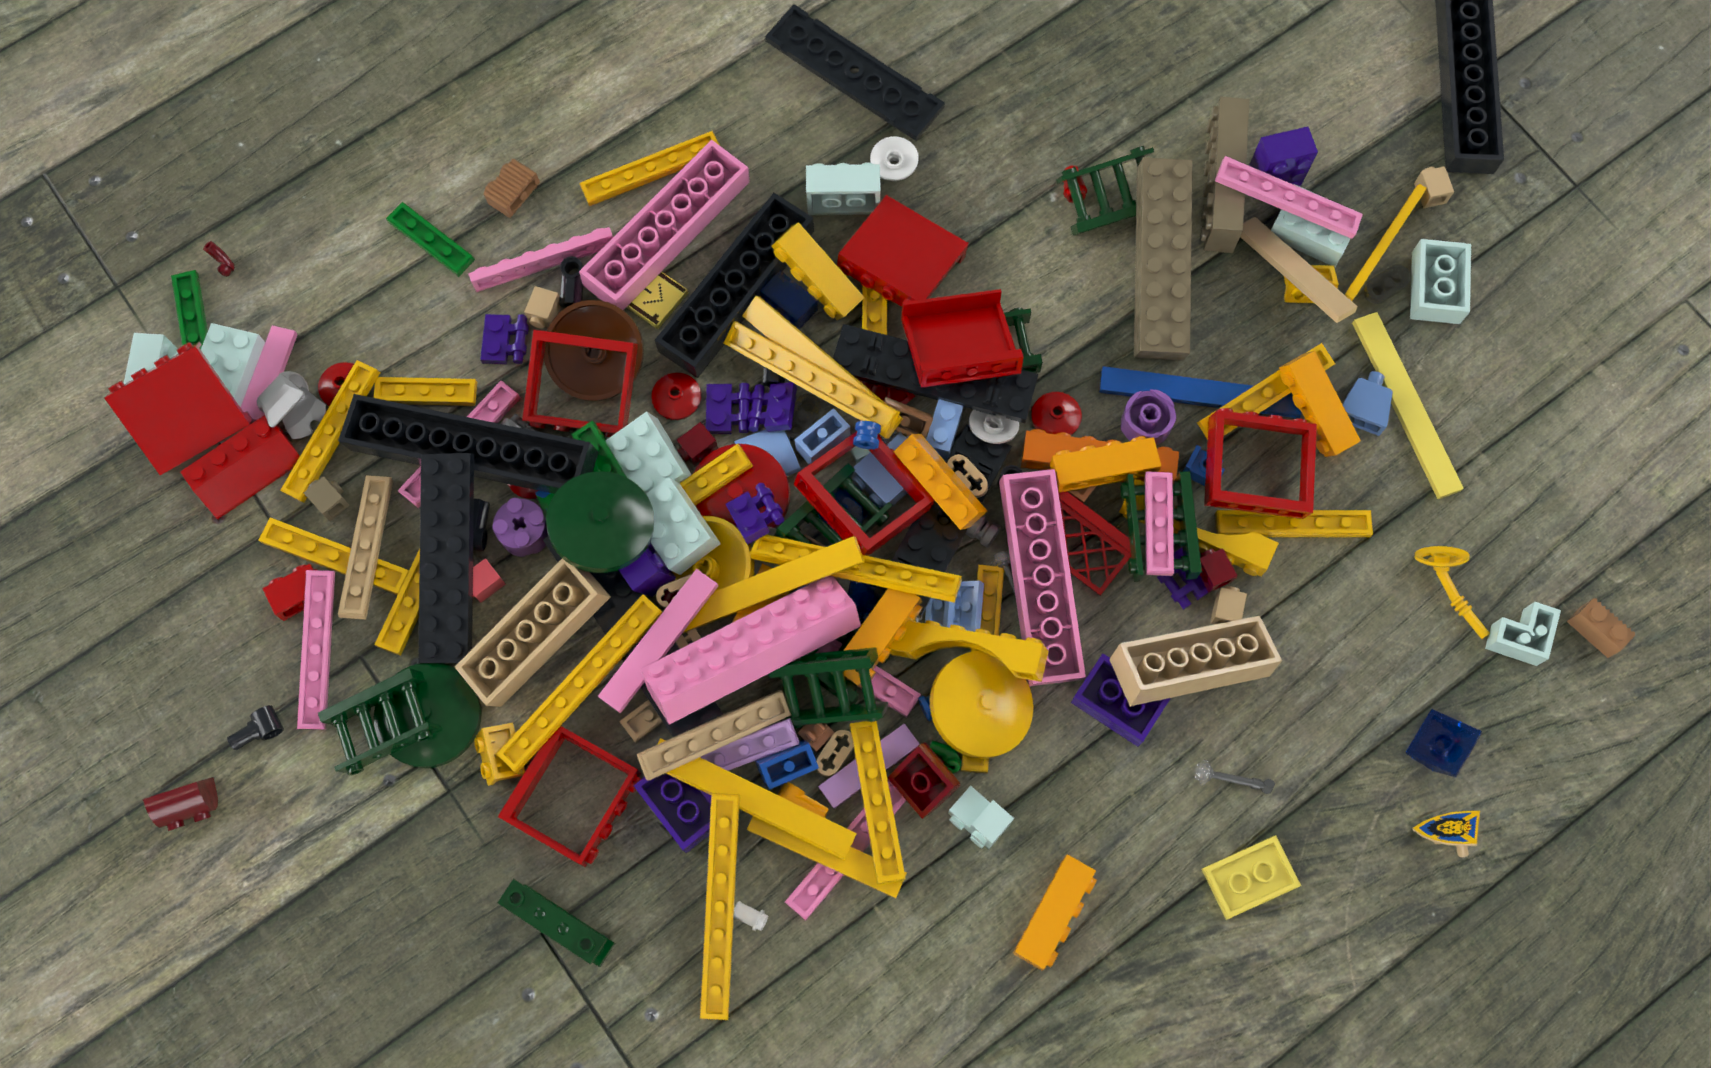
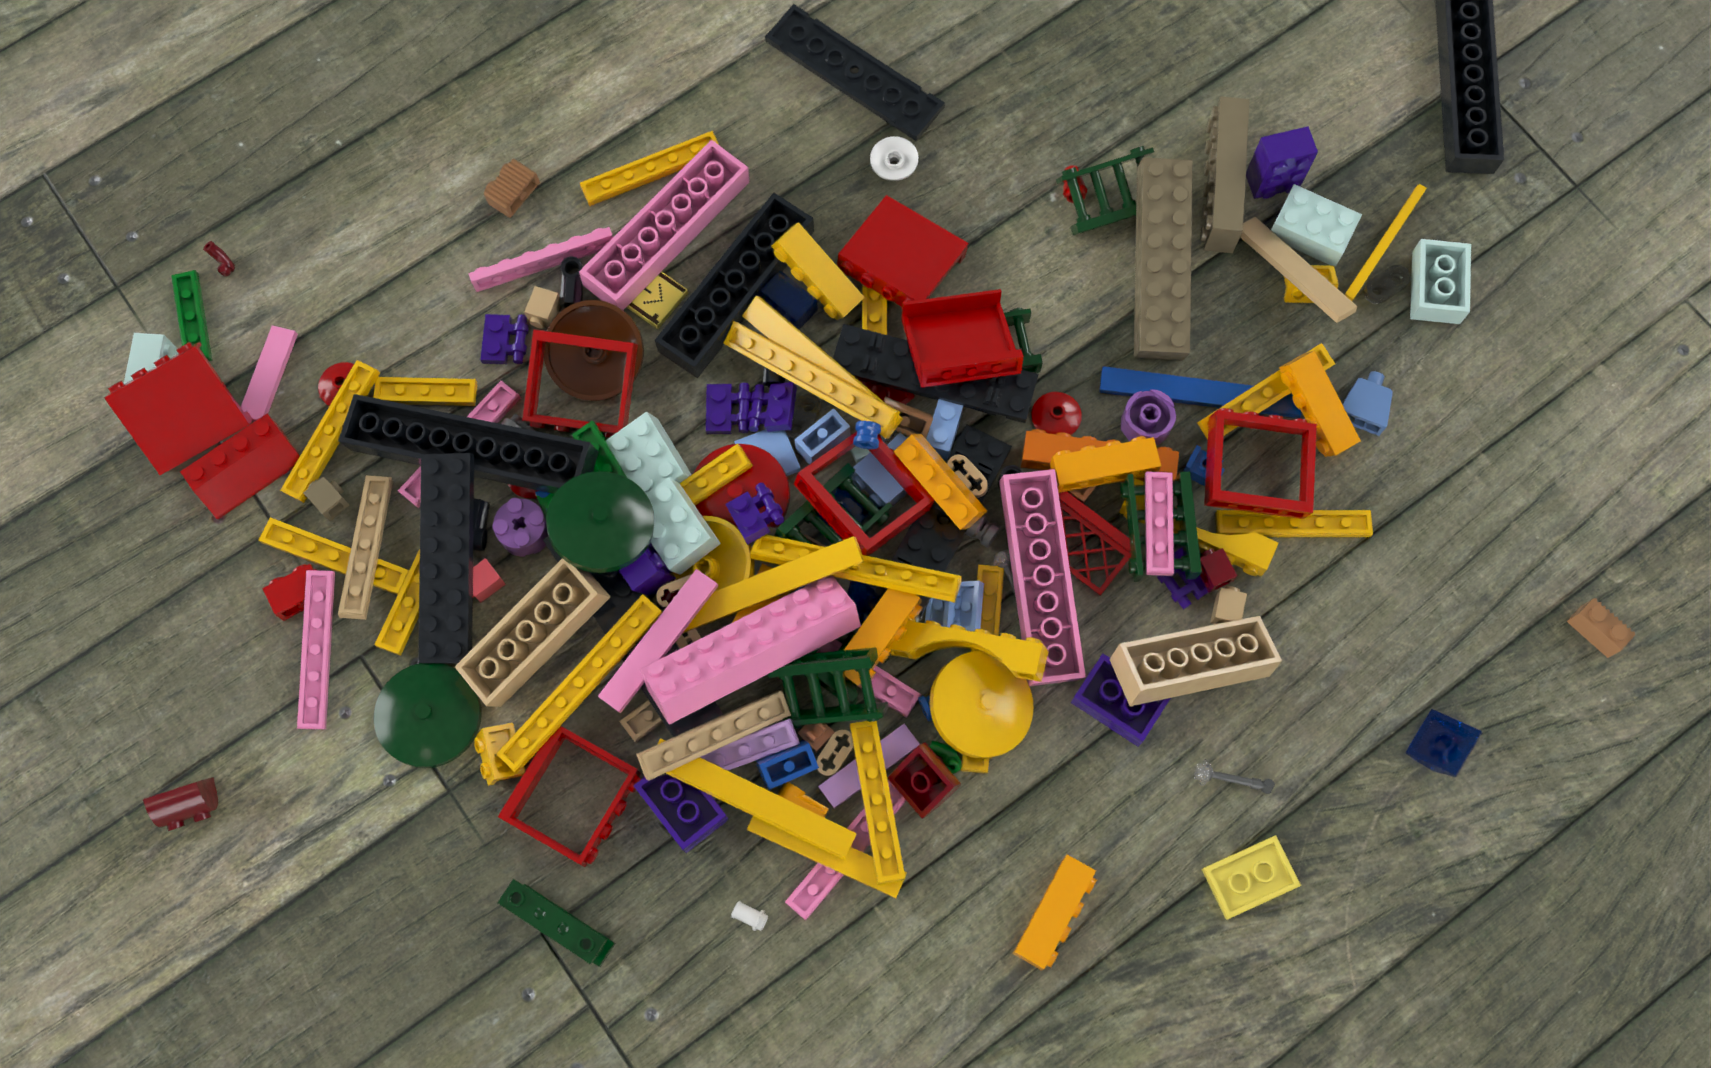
(233, 357): light aqua brick -> none
(263, 726): black pin -> none
(291, 402): light grey piece -> none
(361, 705): dark green fence -> none
(430, 239): green tile -> none
(677, 406): red dish -> none
(696, 444): dark red brick -> none
(720, 906): yellow tile -> none
(842, 189): light aqua brick -> none
(980, 817): light aqua brick -> none
(993, 428): white dish -> none
(1288, 197): bright pink plate -> none
(1408, 406): light yellow tile -> none
(1438, 186): tan brick -> none
(1441, 560): yellow dish -> none
(1452, 829): shield -> none
(1529, 639): light aqua brick -> none

